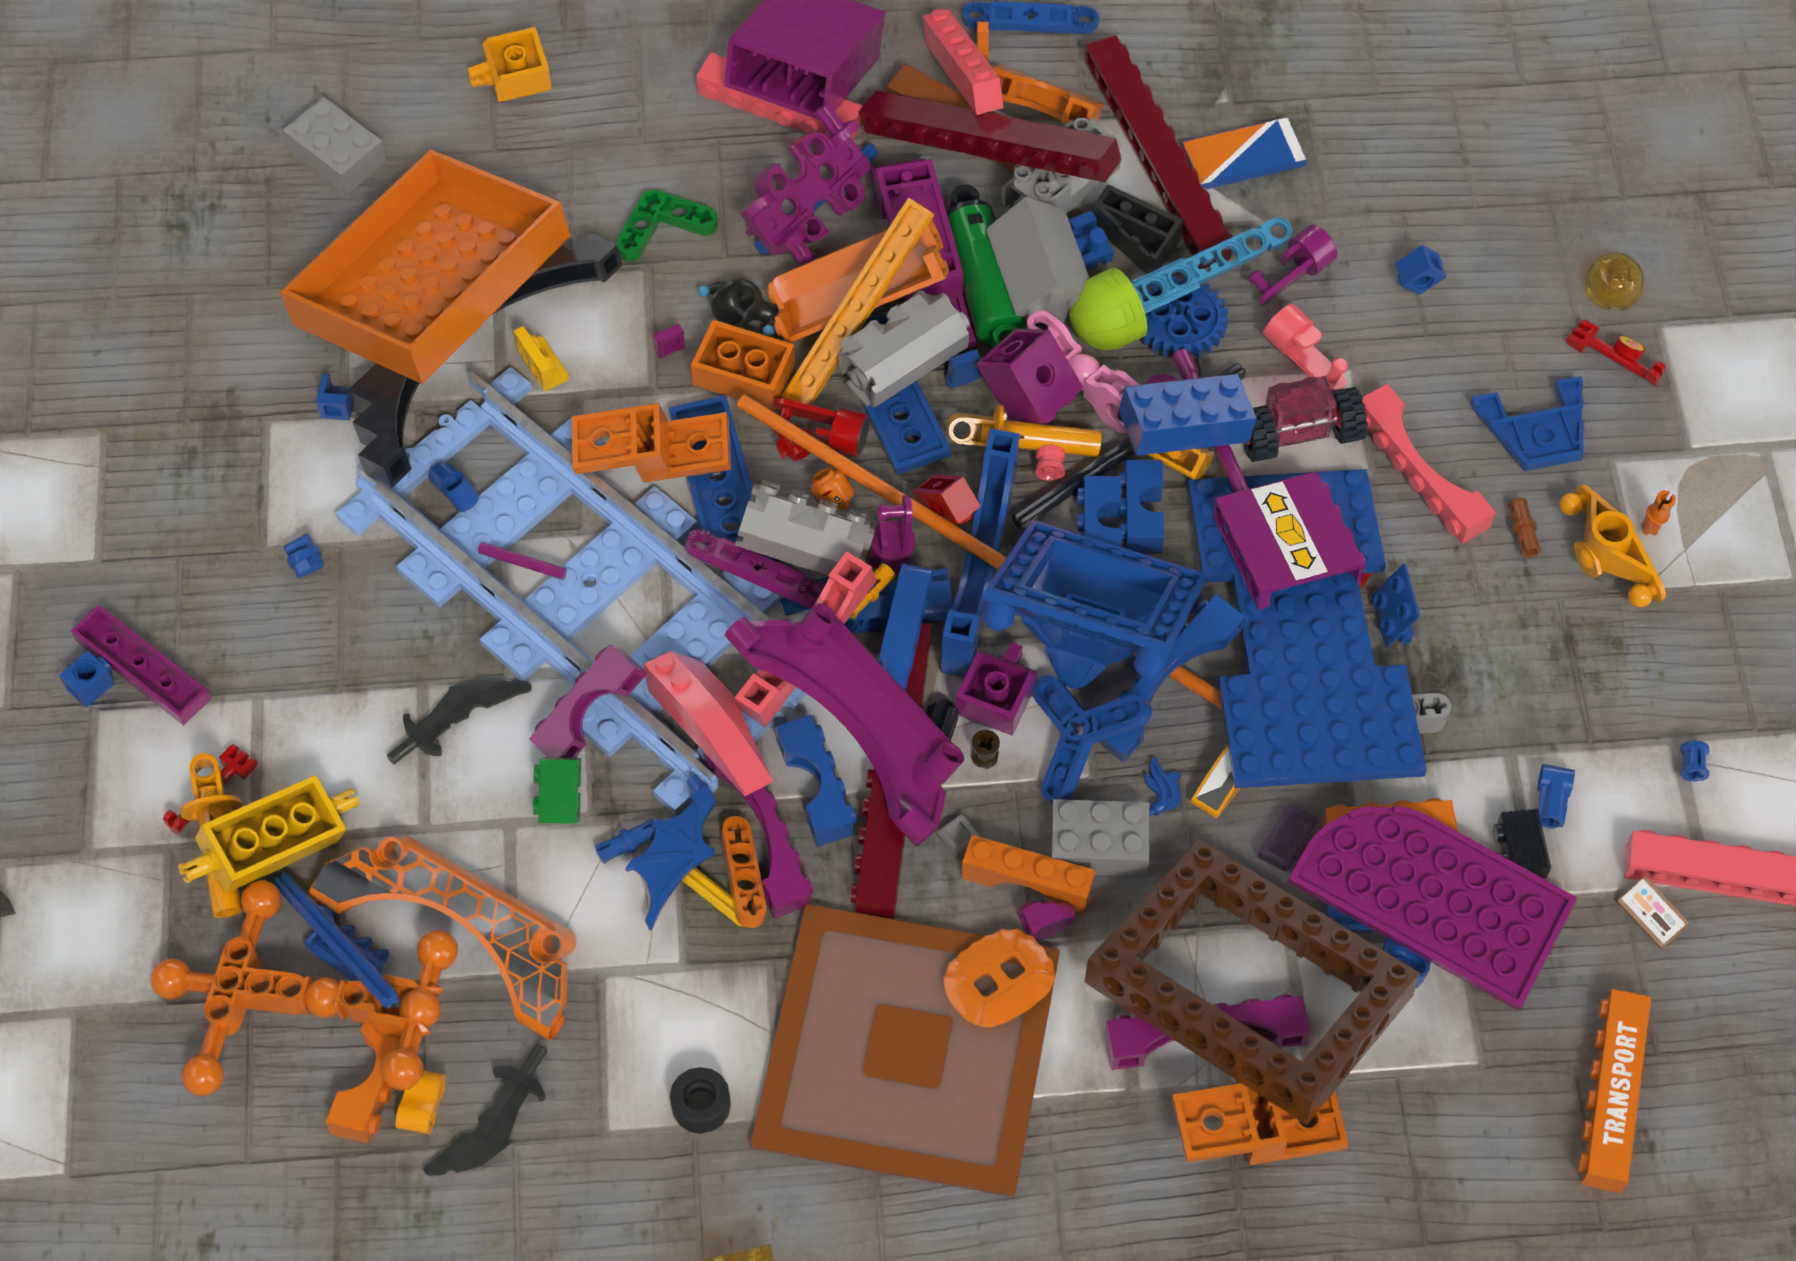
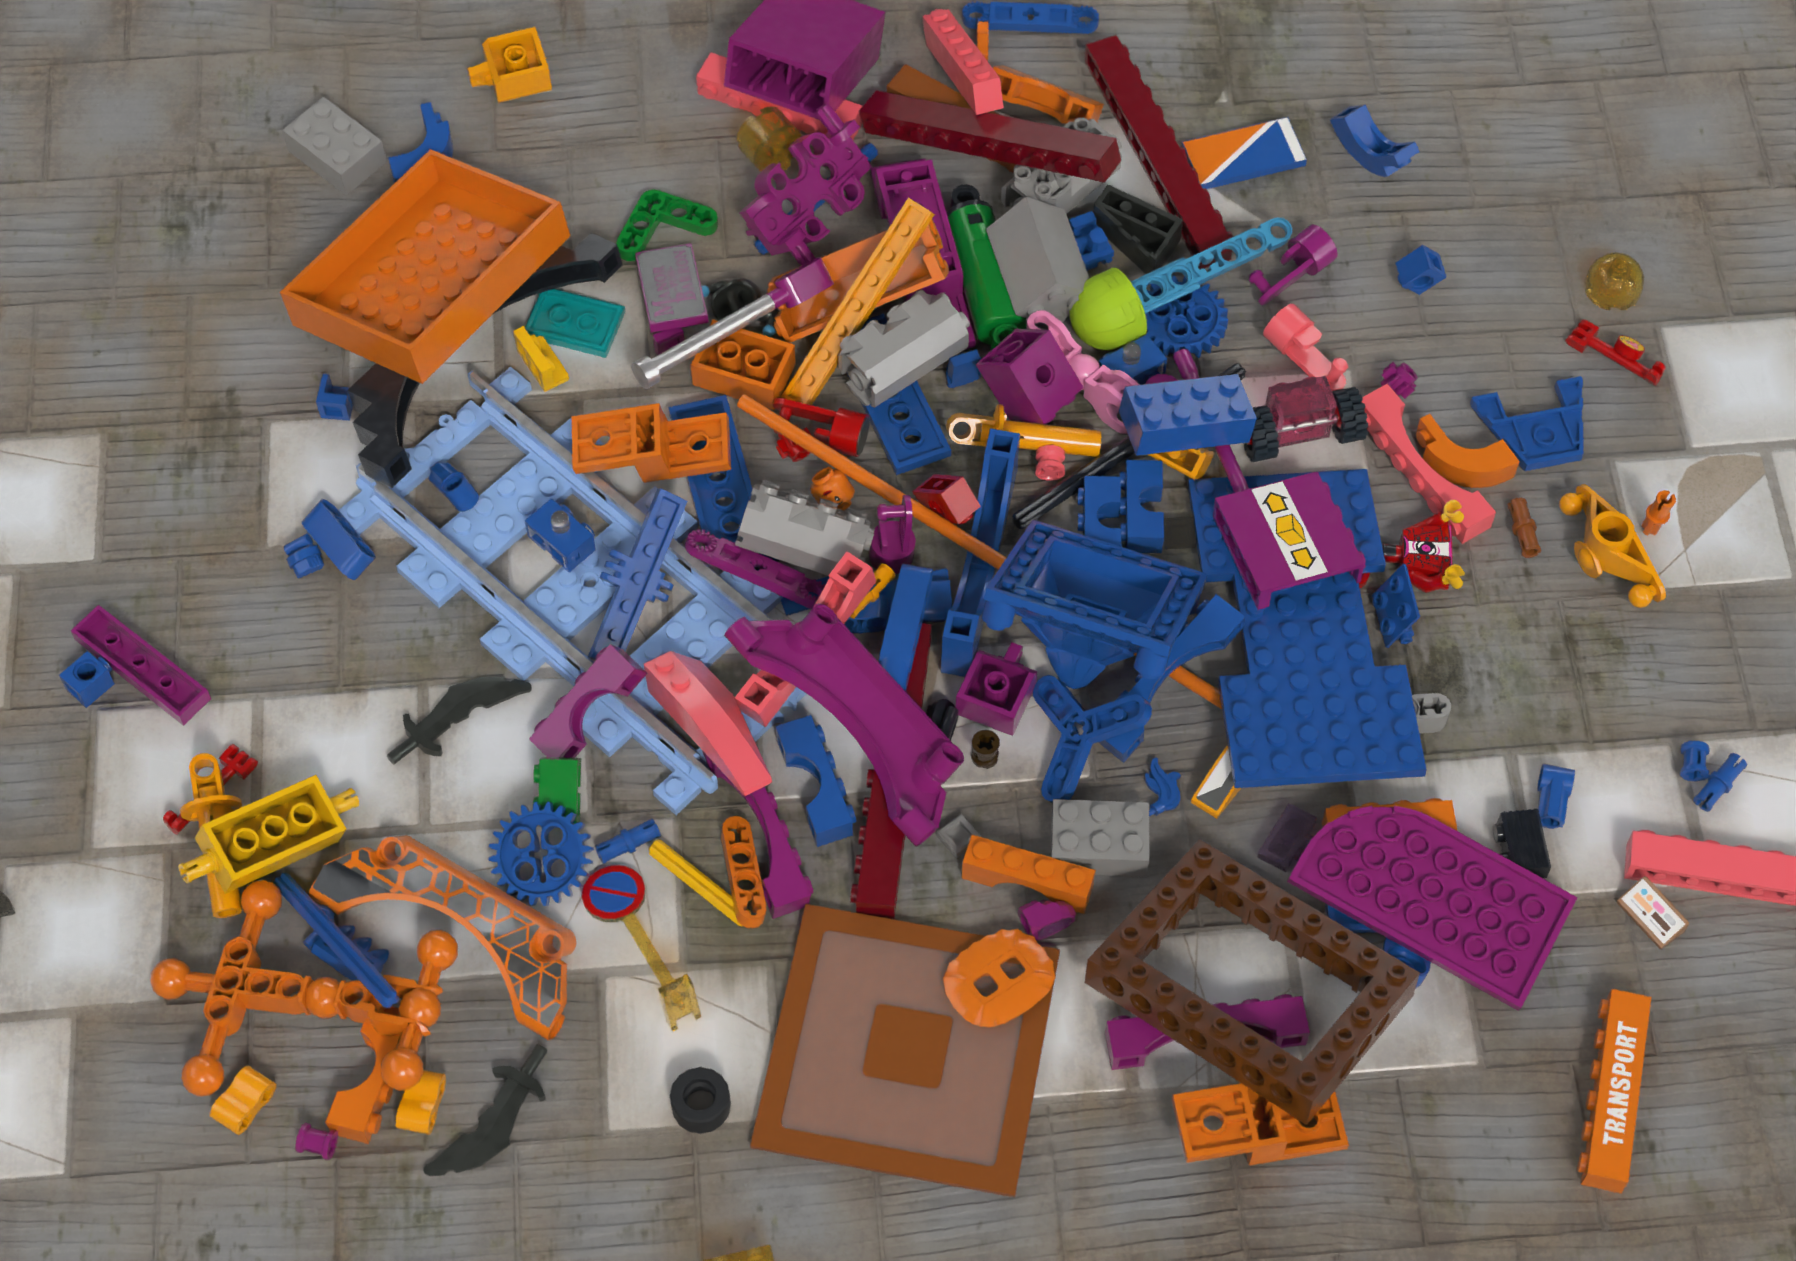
(243, 1100): none -> light orange axle
(316, 1141): none -> magenta bush
(338, 539): none -> blue beam
(437, 139): none -> blue arch
(512, 857): none -> blue gear
(522, 560): magenta bar -> none
(560, 534): none -> blue piece
(575, 321): none -> teal tile
(616, 896): none -> piece
(638, 575): none -> blue hinge
(671, 287): none -> tile
(675, 849): blue animal -> none
(767, 138): none -> clear yellow brick
(791, 290): none -> flat silver piece
(1138, 359): none -> blue piece
(1179, 533): none -> clear smoke tile
(1368, 145): none -> blue arch
(1400, 379): none -> magenta gear
(1428, 551): none -> torso
(1462, 465): none -> orange arch
(1720, 782): none -> blue pin

